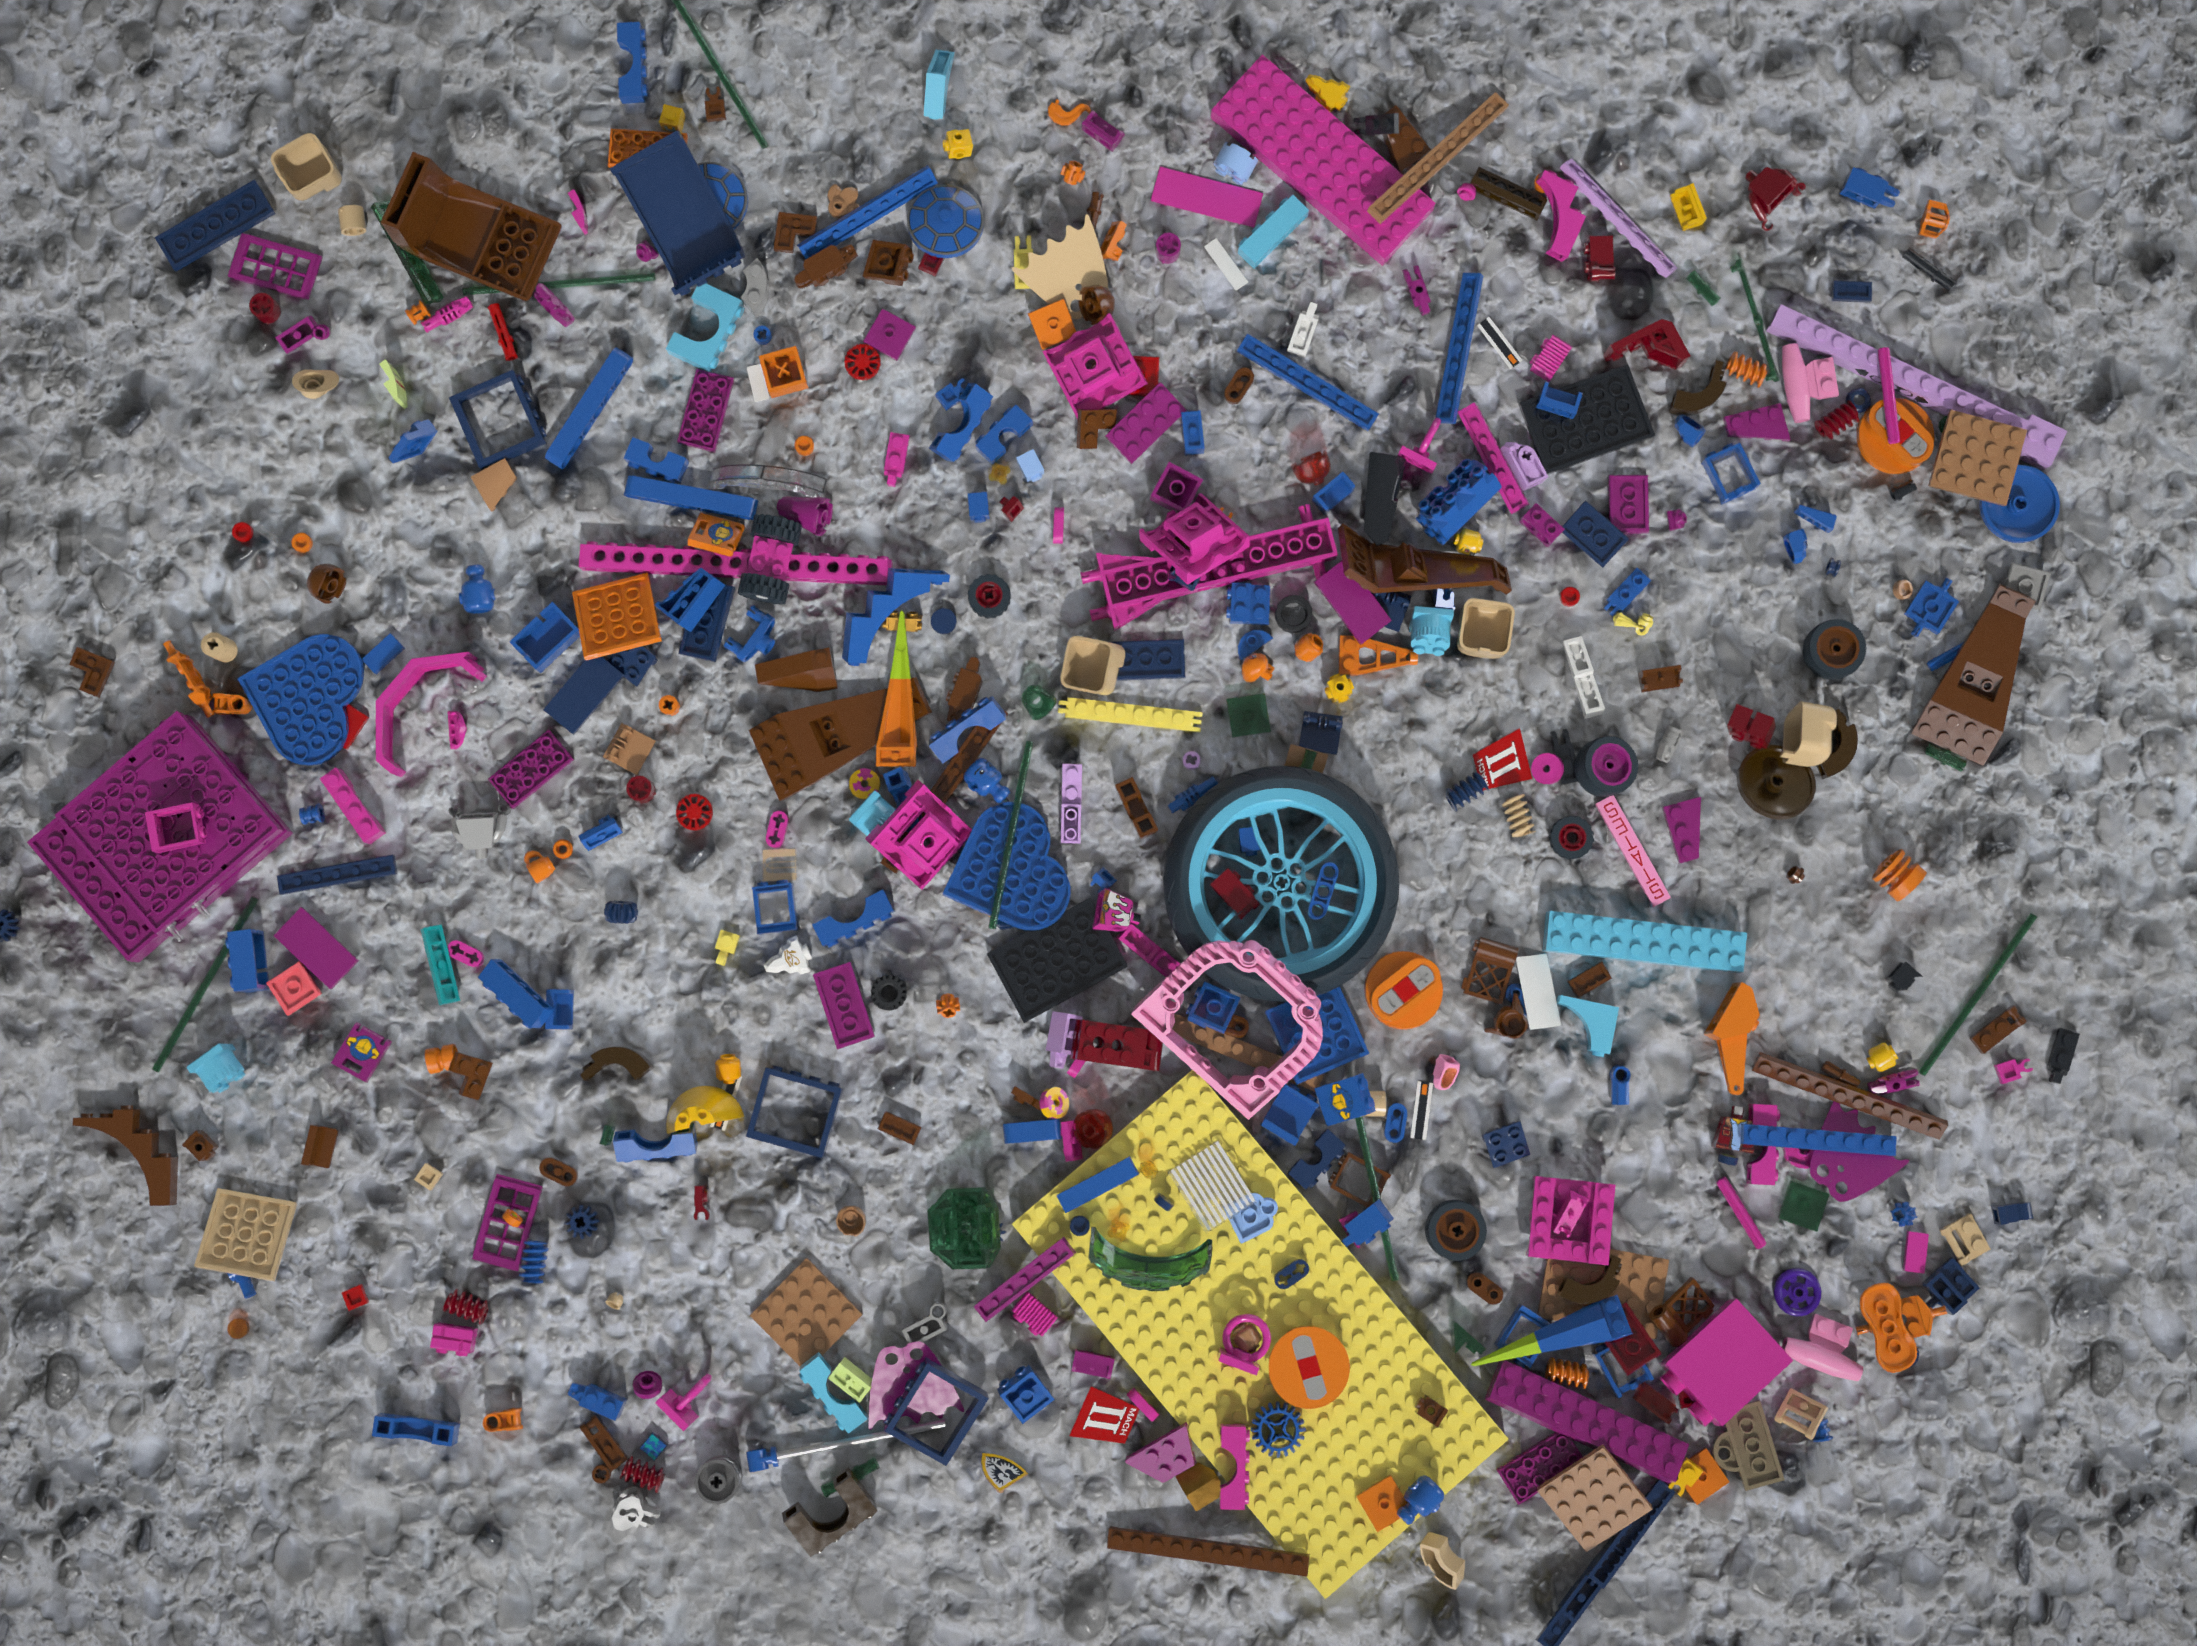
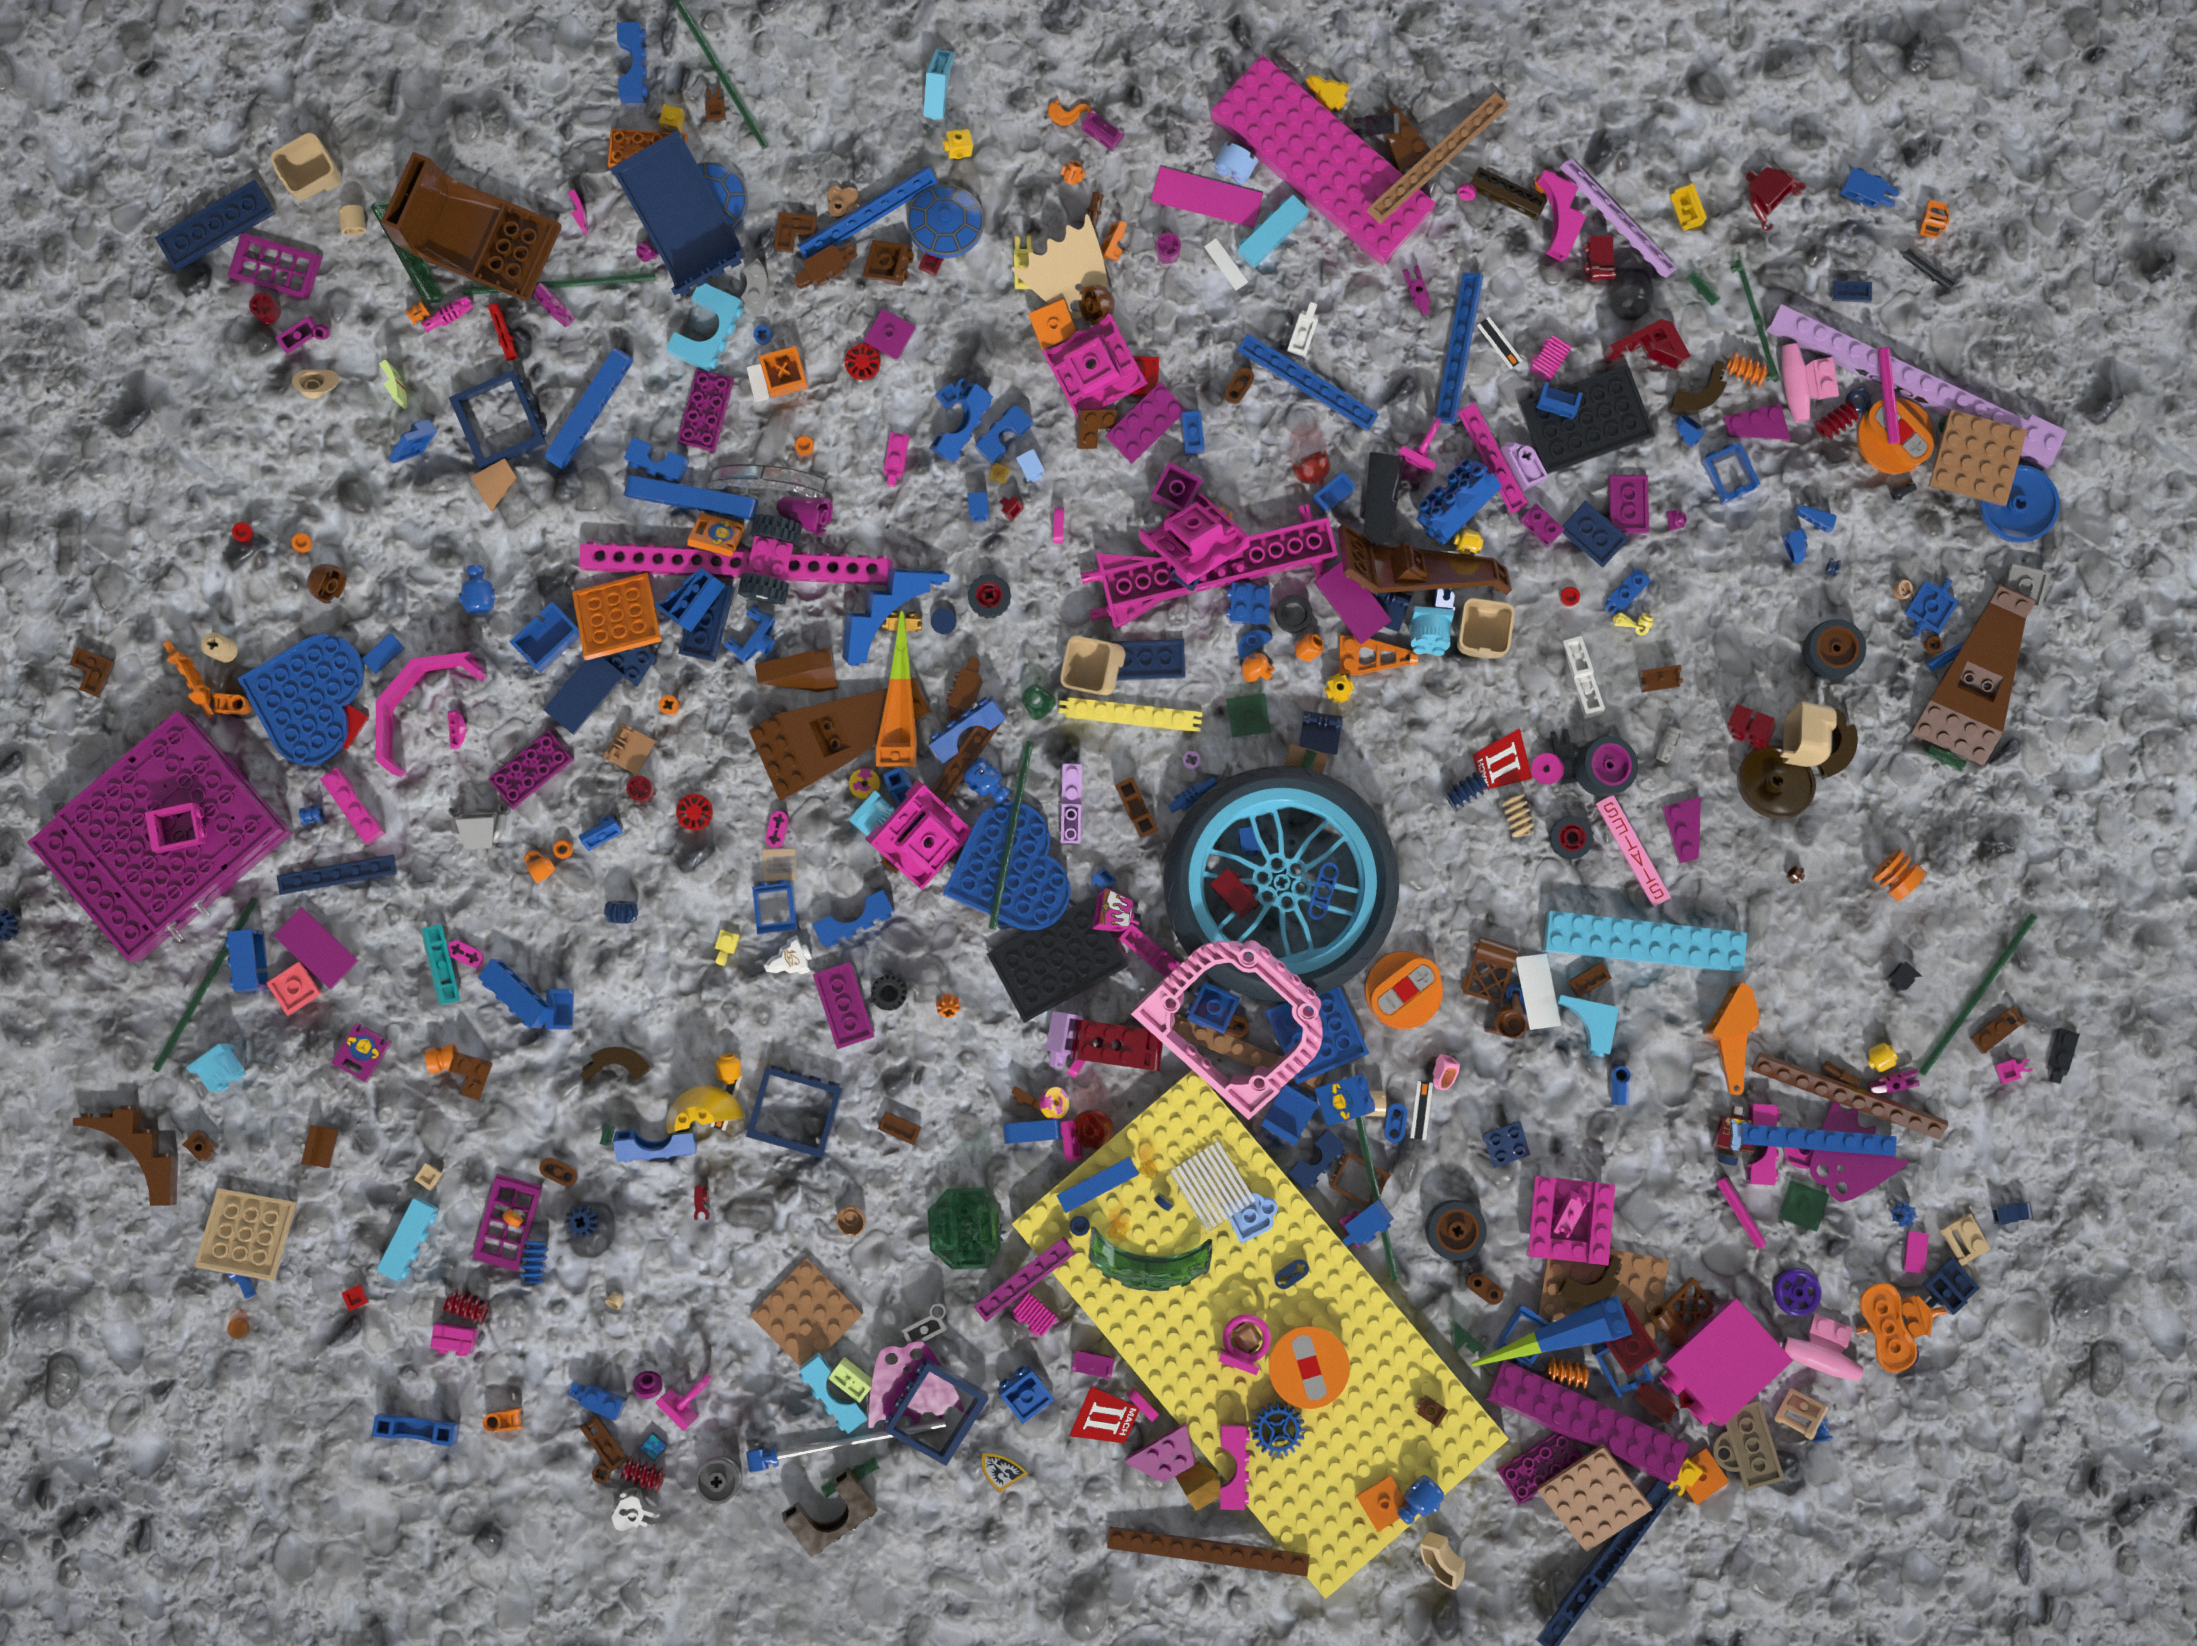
(407, 1239): none -> medium azure brick
(1937, 645): none -> reddish brown plate

